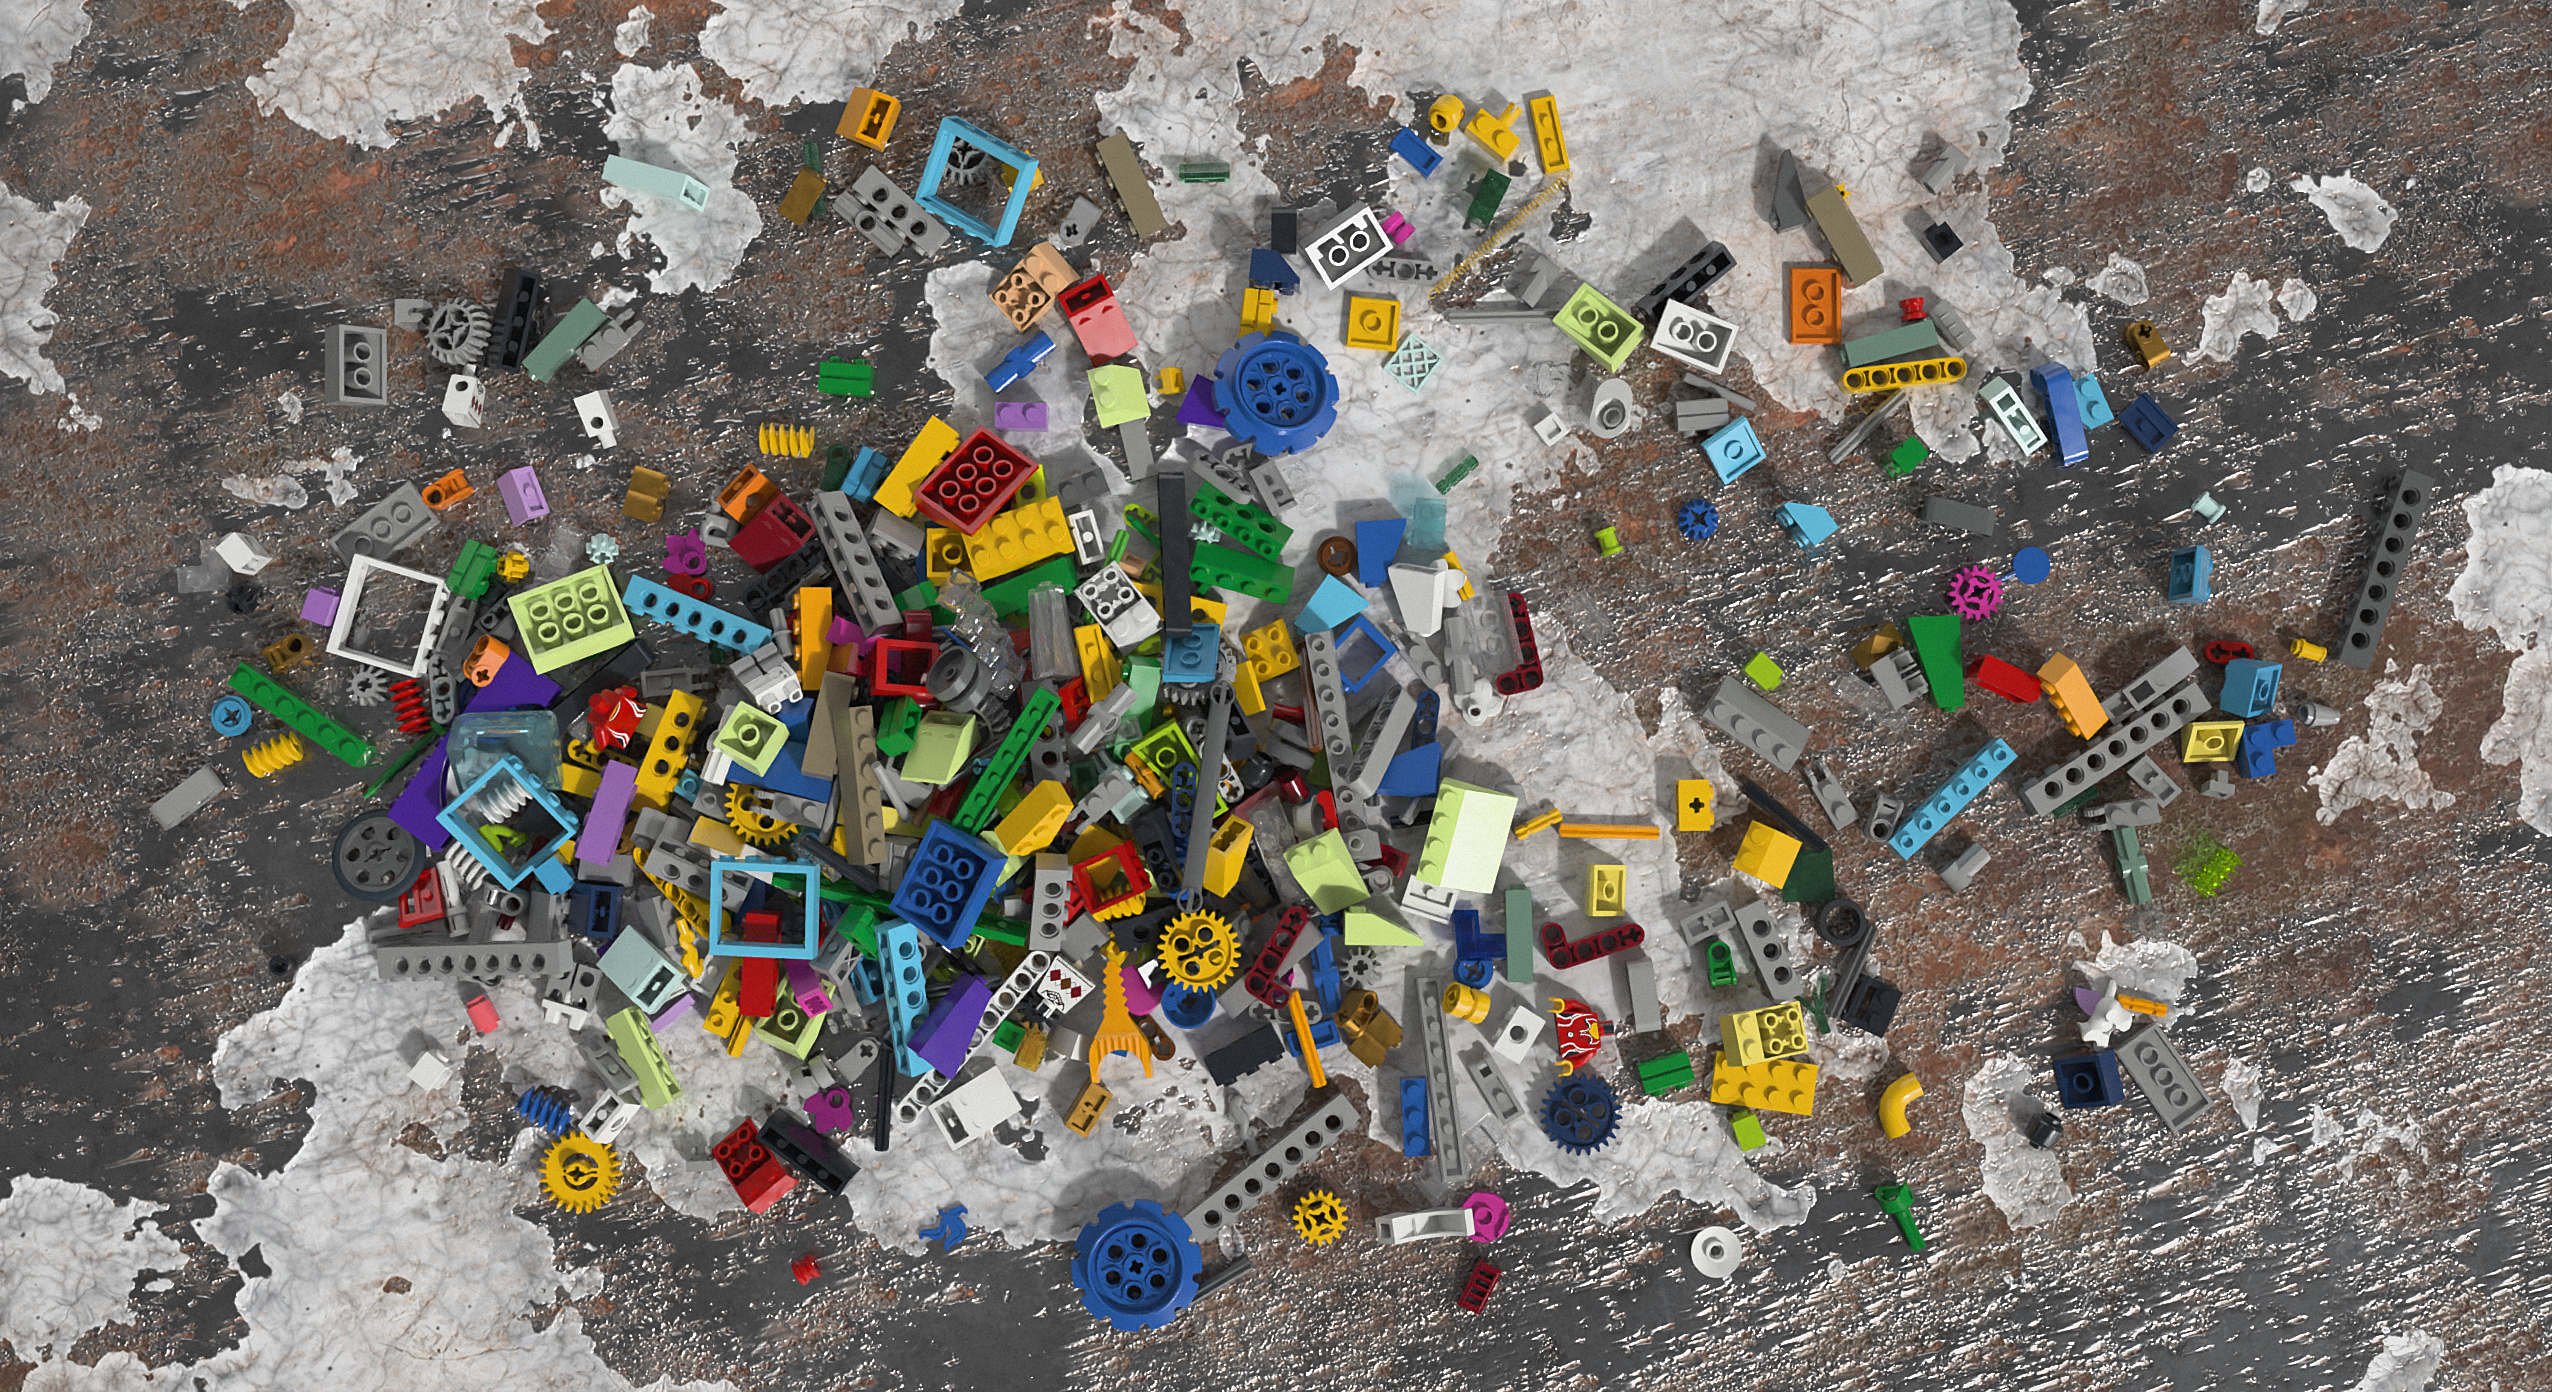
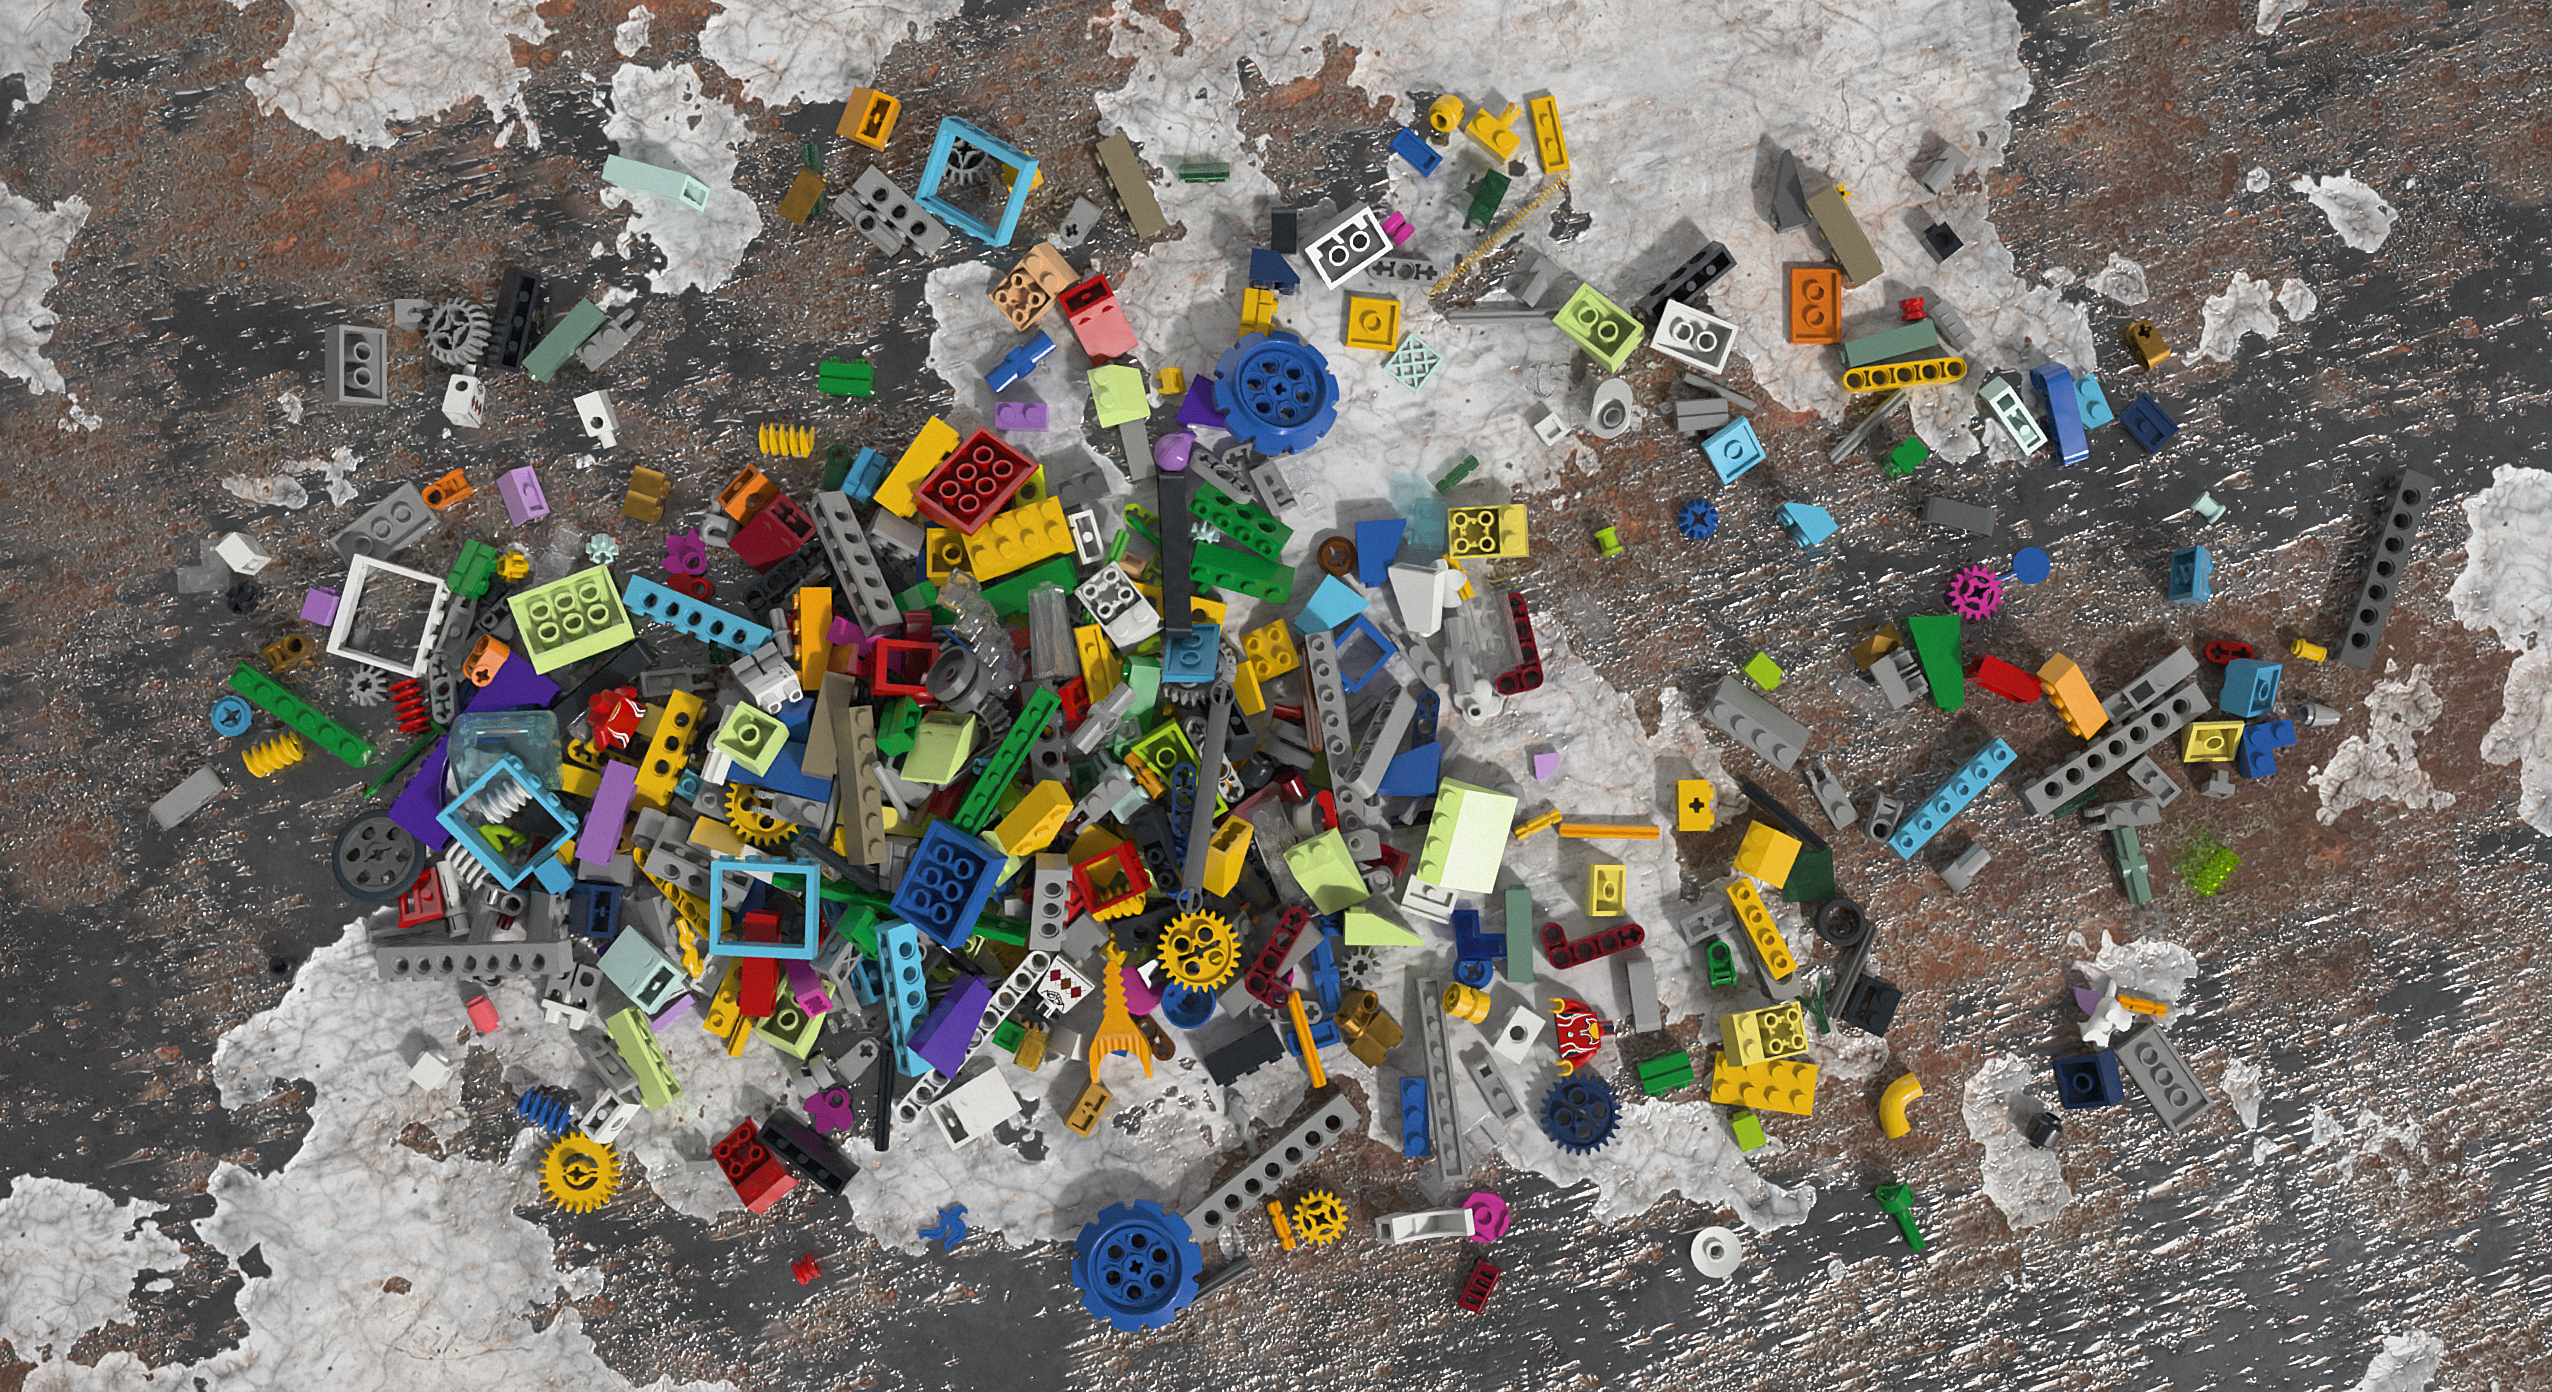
(1174, 450): none -> medium lavender piece
(1281, 1225): none -> light orange axle
(1488, 532): none -> light yellow slope
(1545, 764): none -> lavender tile
(1759, 927): none -> yellow brick

